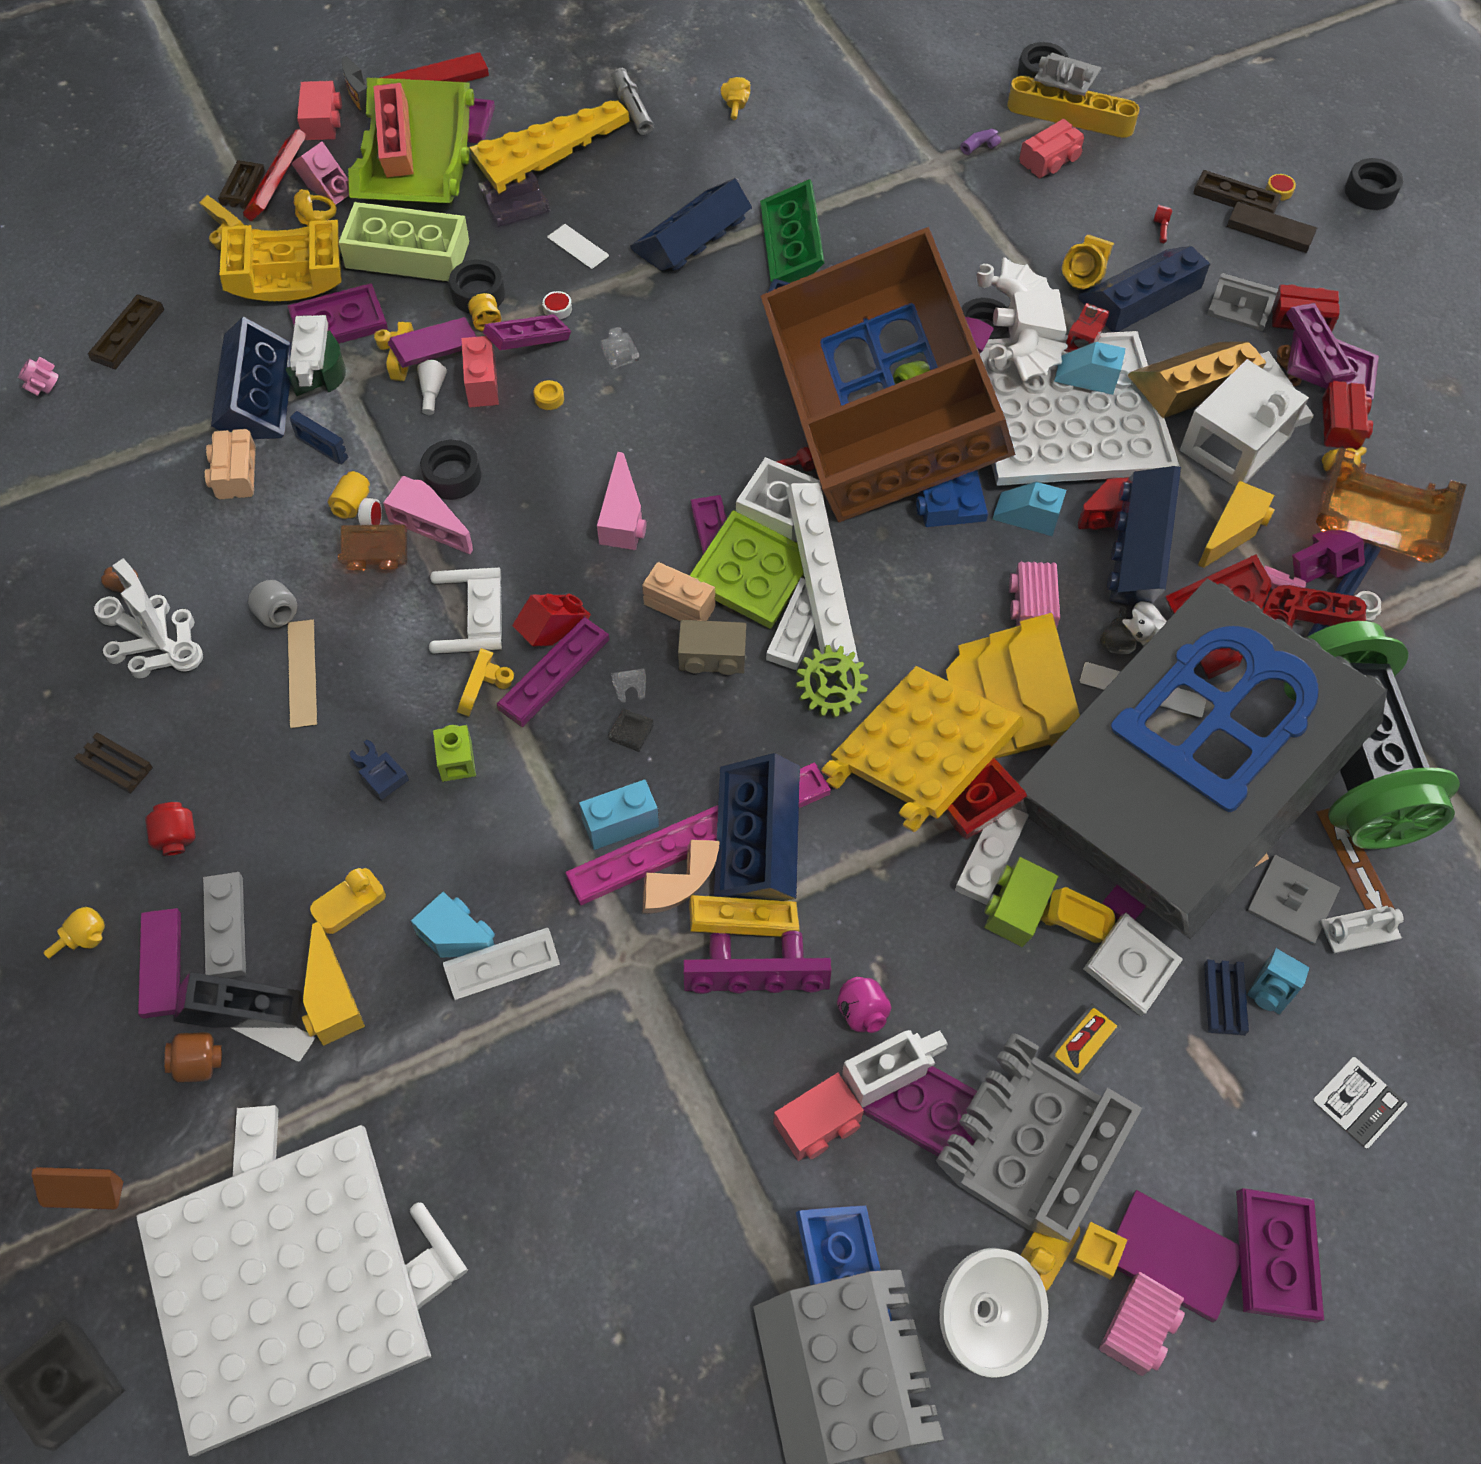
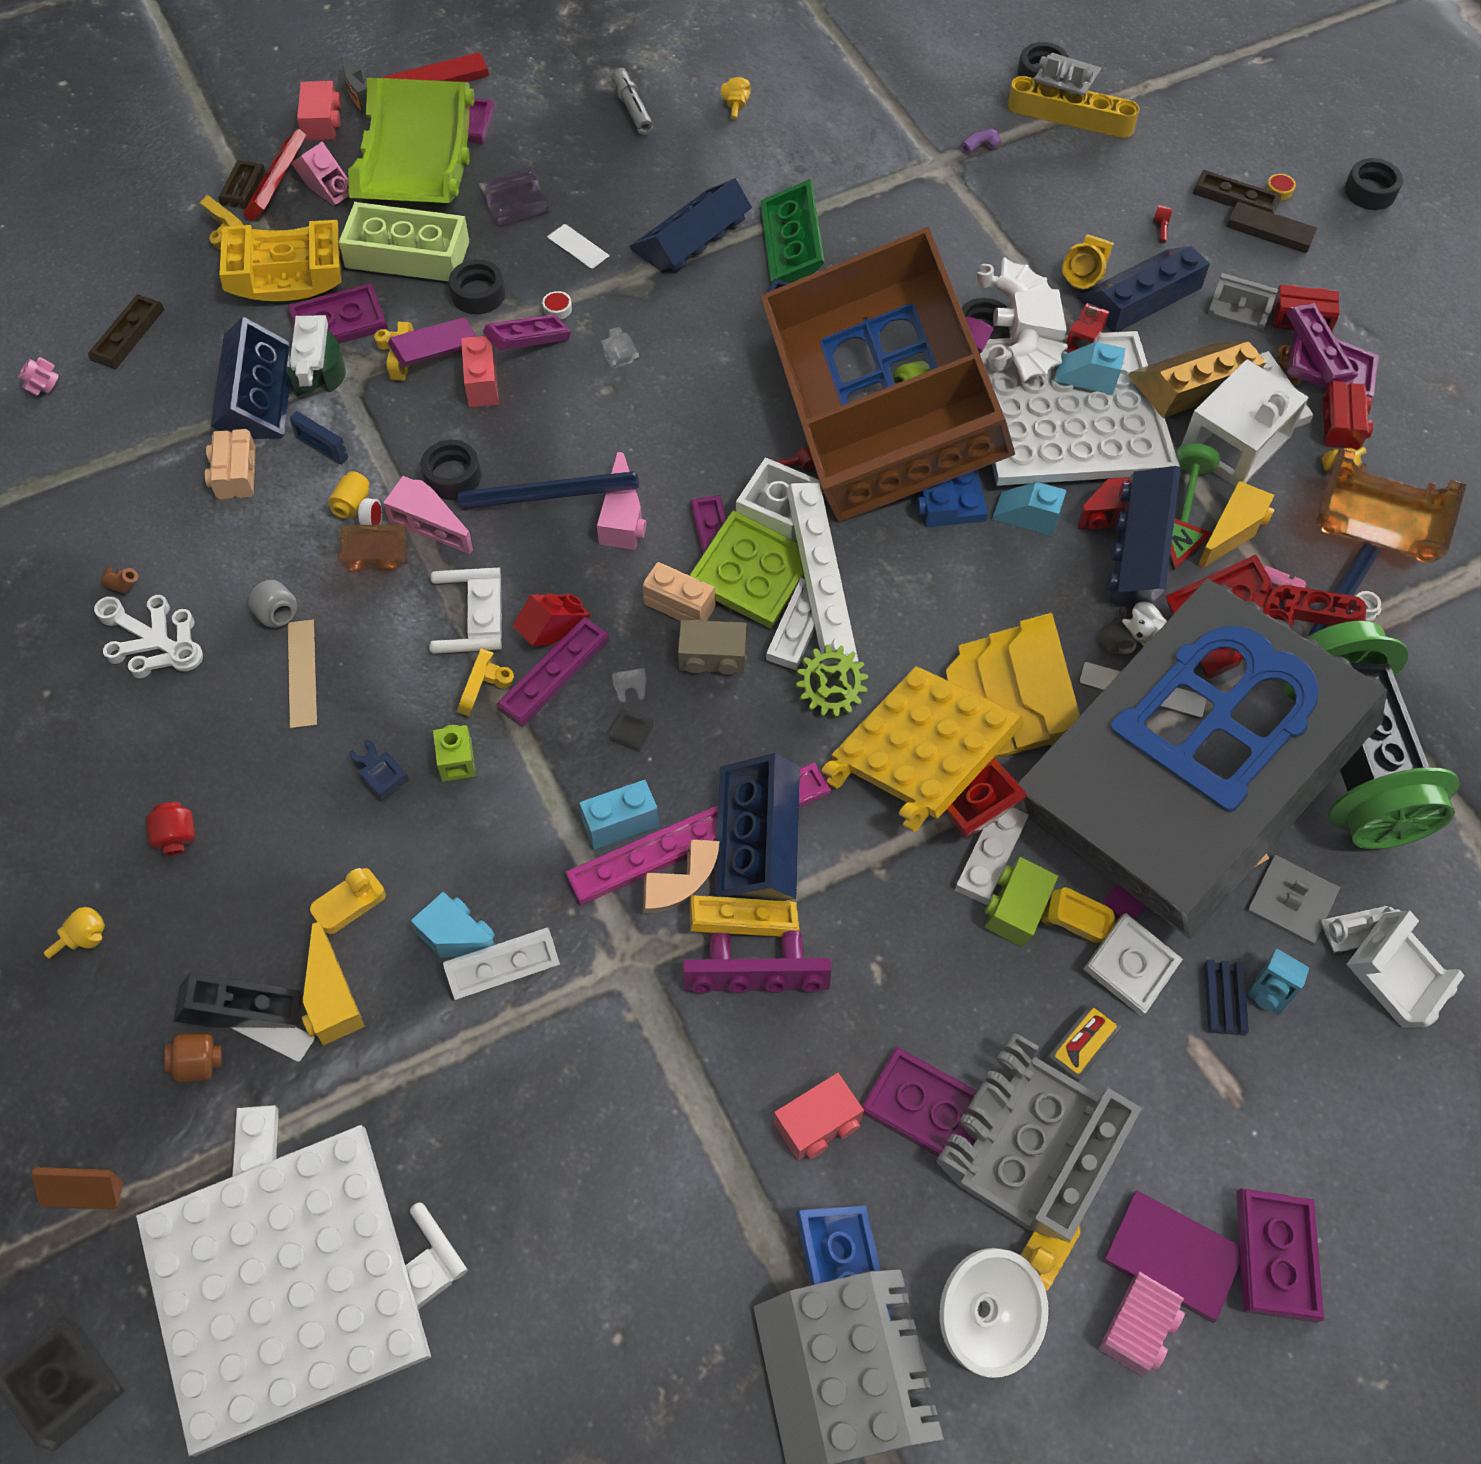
(94, 750): dark brown tile -> none
(140, 604): white slope -> none
(159, 962): magenta tile -> none
(224, 925): light grey plate -> none
(304, 208): yellow piece -> none
(393, 130): coral brick -> none
(431, 377): white cone -> none
(483, 310): yellow wheel -> none
(544, 144): yellow wing -> none
(548, 395): yellow tile -> none
(548, 490): none -> dark blue axle
(863, 1004): dark pink head -> none
(891, 1065): white hinge -> none
(1034, 591): bright pink brick -> none
(1051, 148): coral brick -> none
(1100, 1250): yellow tile -> none
(1186, 538): none -> bright green piece
(1331, 552): magenta brick -> none
(1356, 865): dark orange sticker -> none
(1360, 1102): sticker -> none
(1403, 971): none -> white panel

